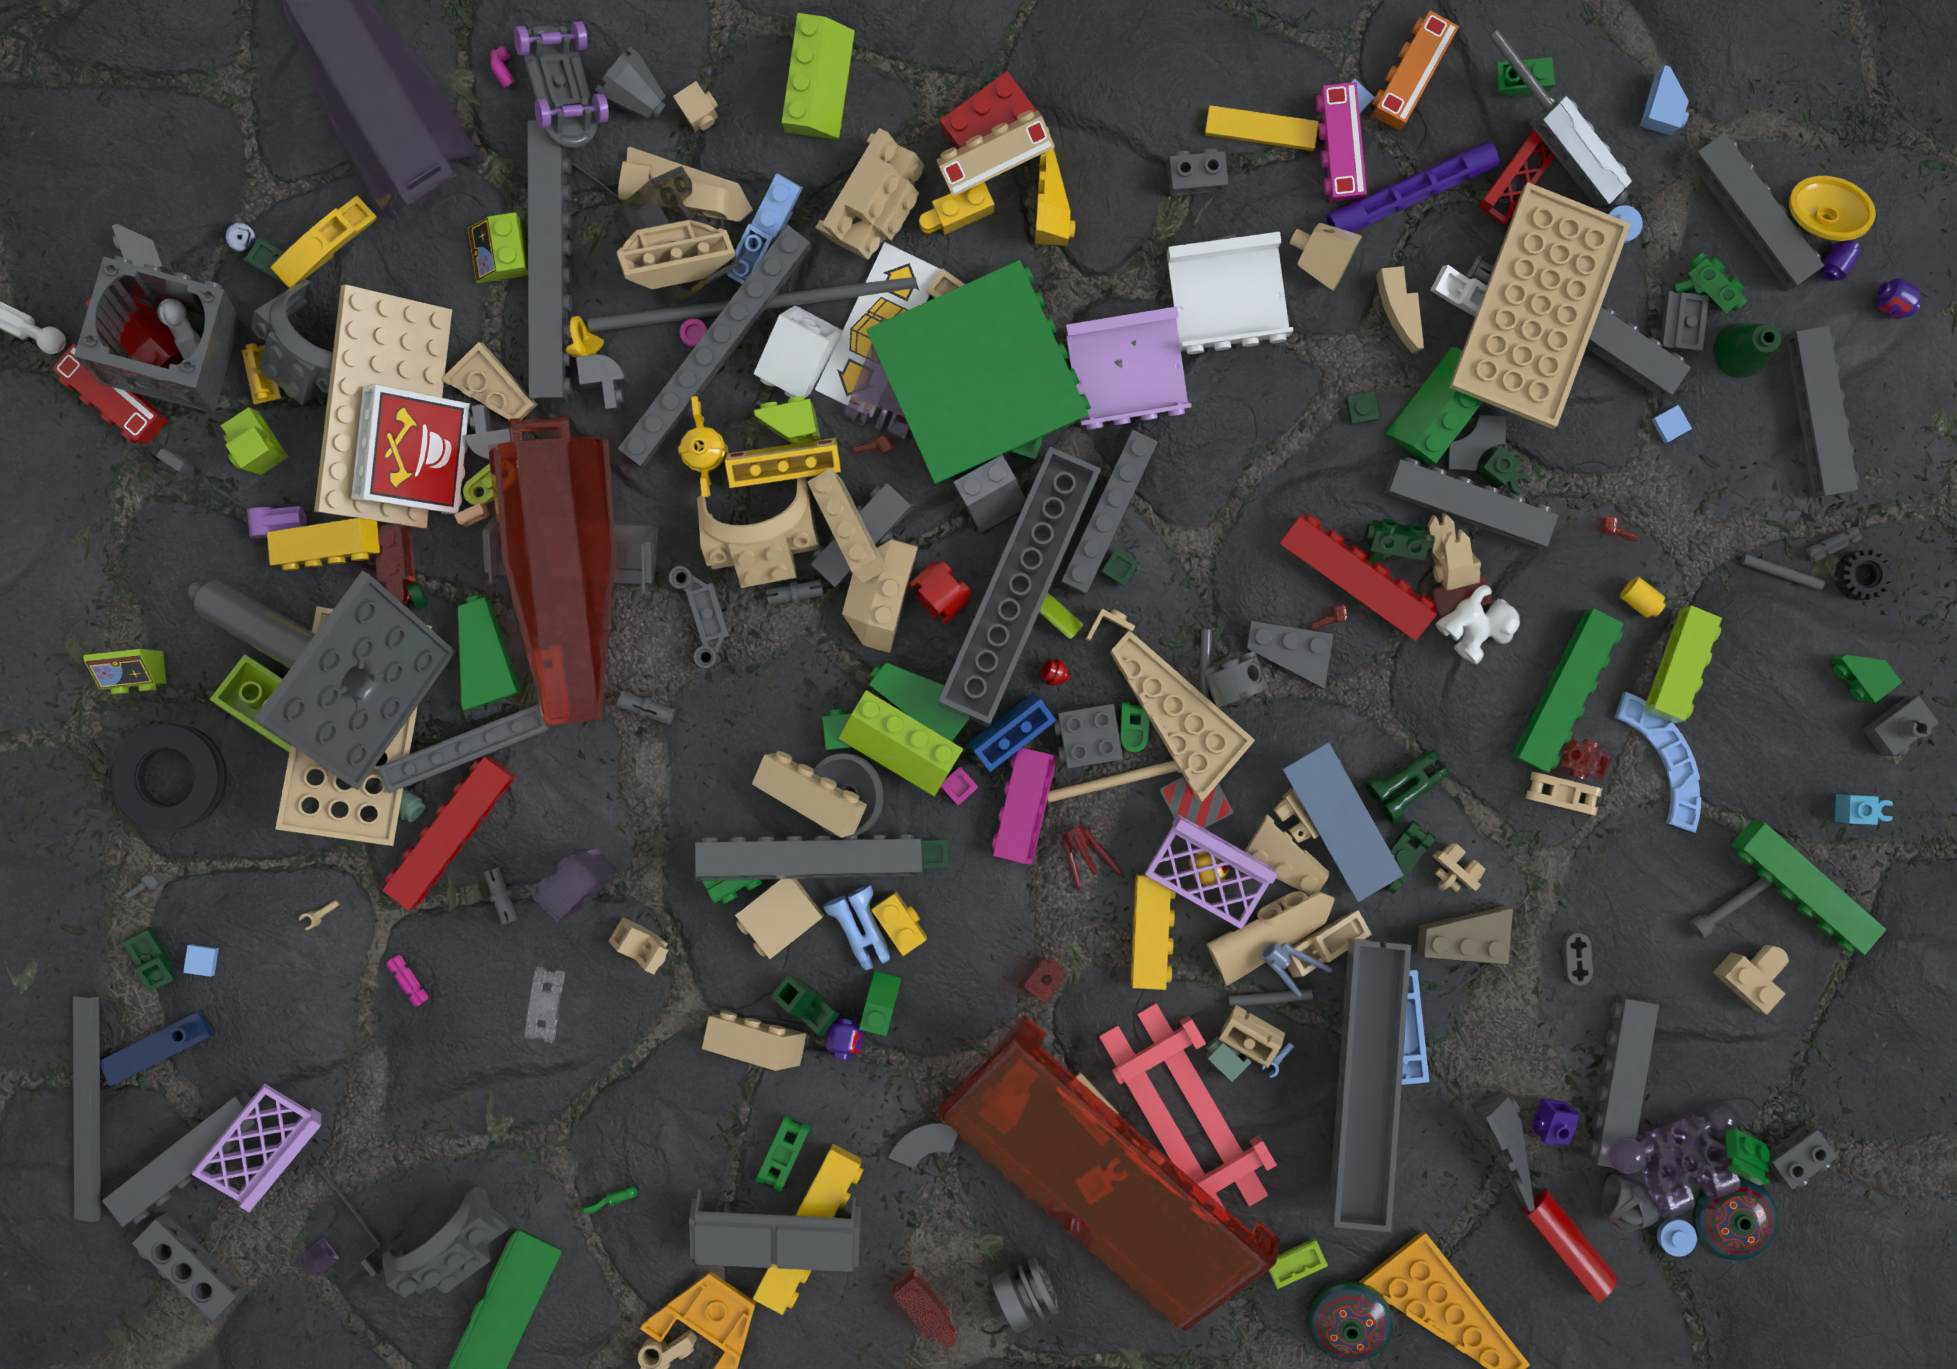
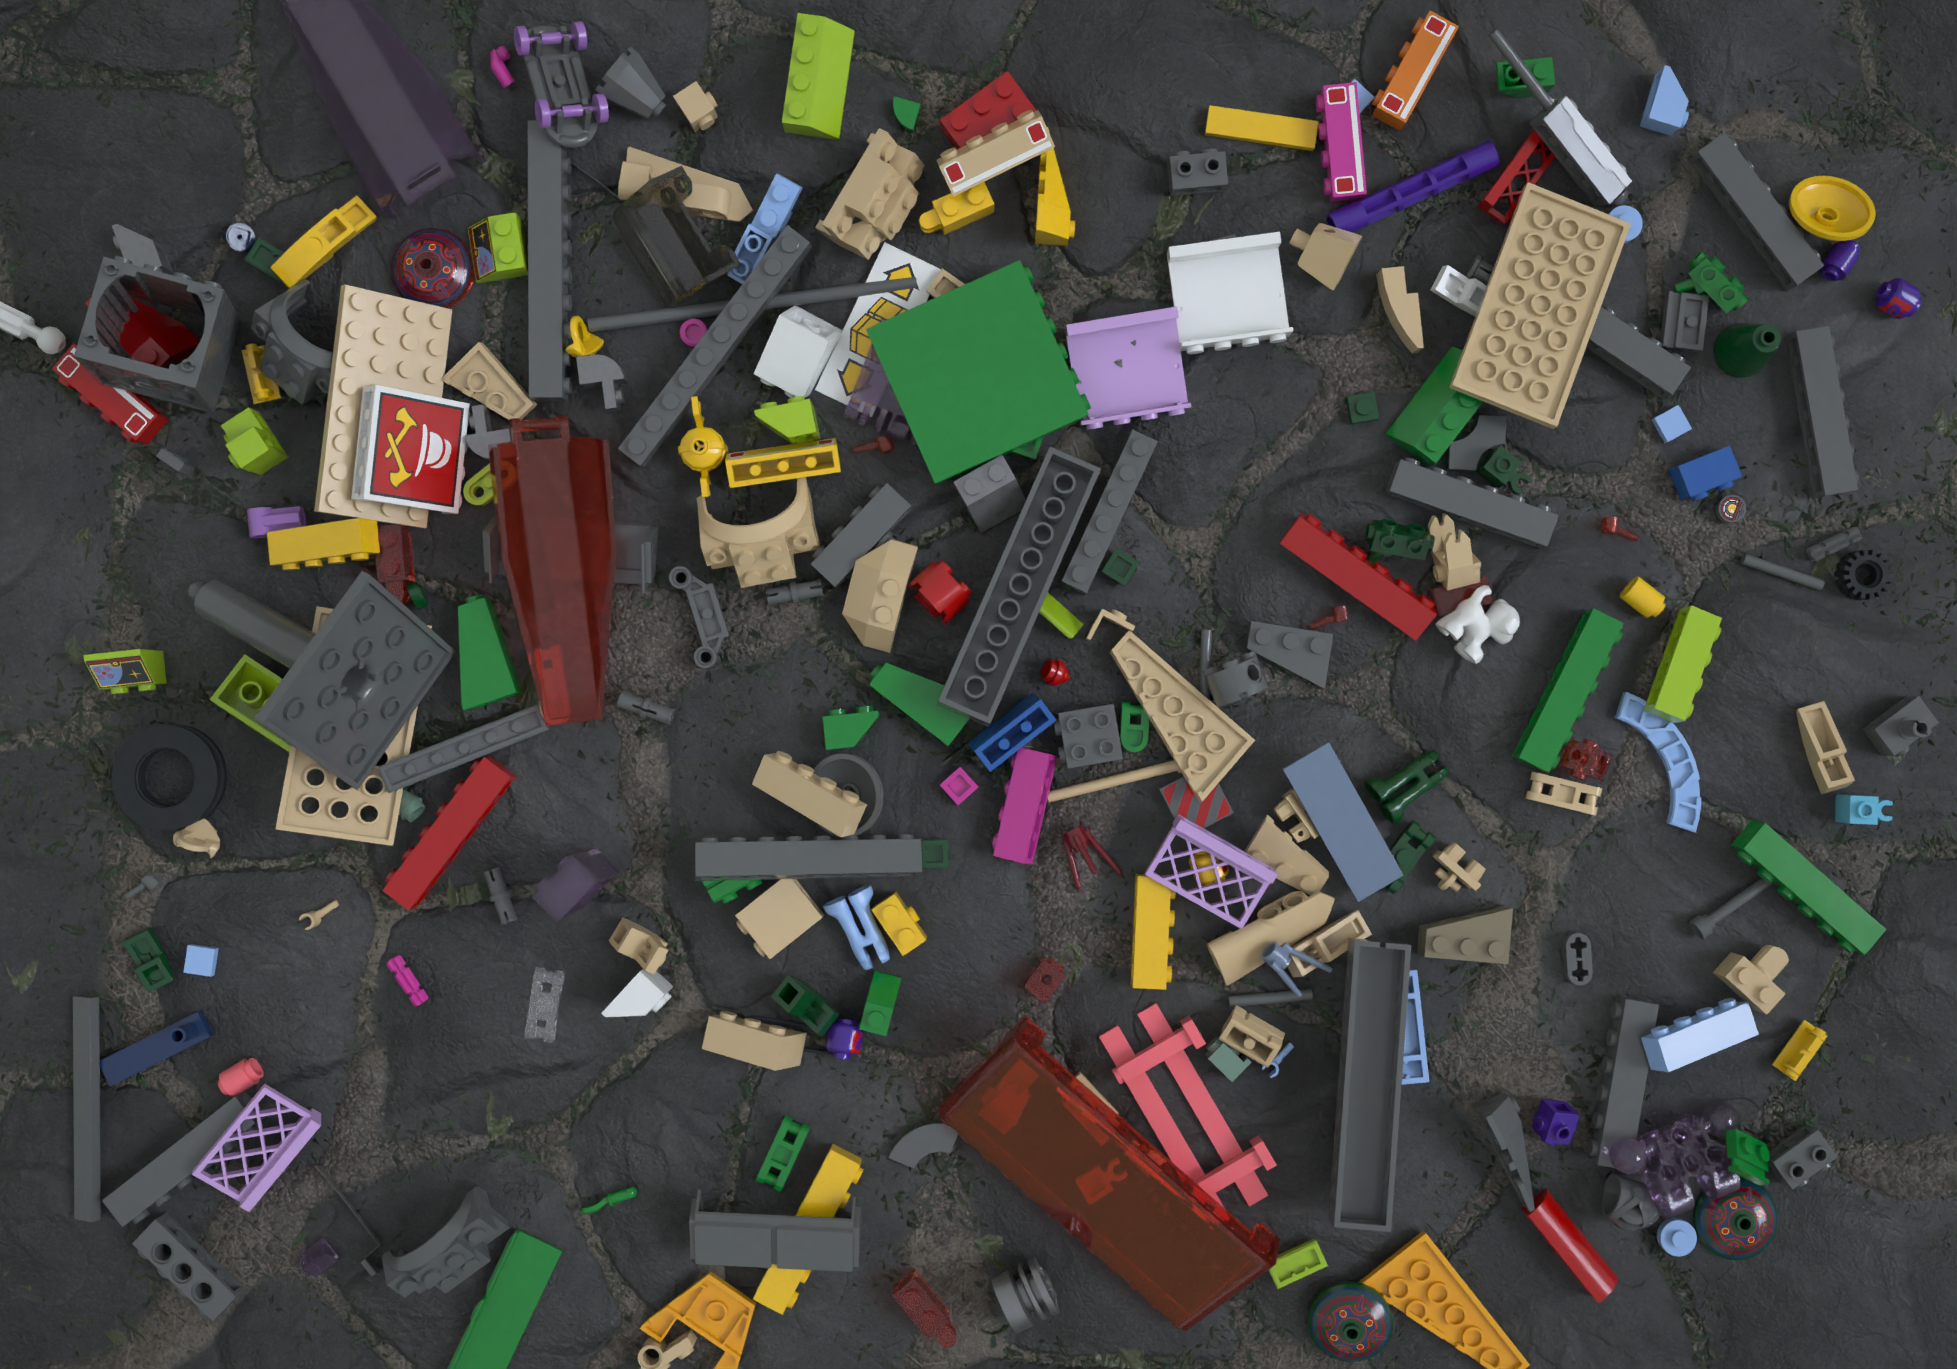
(173, 314): white piece -> none
(198, 837): none -> tan piece
(240, 1077): none -> coral brick
(450, 269): none -> dish
(472, 515): tan tile -> none
(640, 996): none -> white slope
(674, 253): tan wedge -> none
(847, 525): tan brick -> none
(900, 743): lime slope -> none
(906, 112): none -> green tile
(1699, 1035): none -> light blue brick
(1704, 473): none -> blue brick
(1730, 509): none -> tile
(1799, 1050): none -> yellow hinge
(1824, 748): none -> tan slope
(1868, 677): green slope -> none

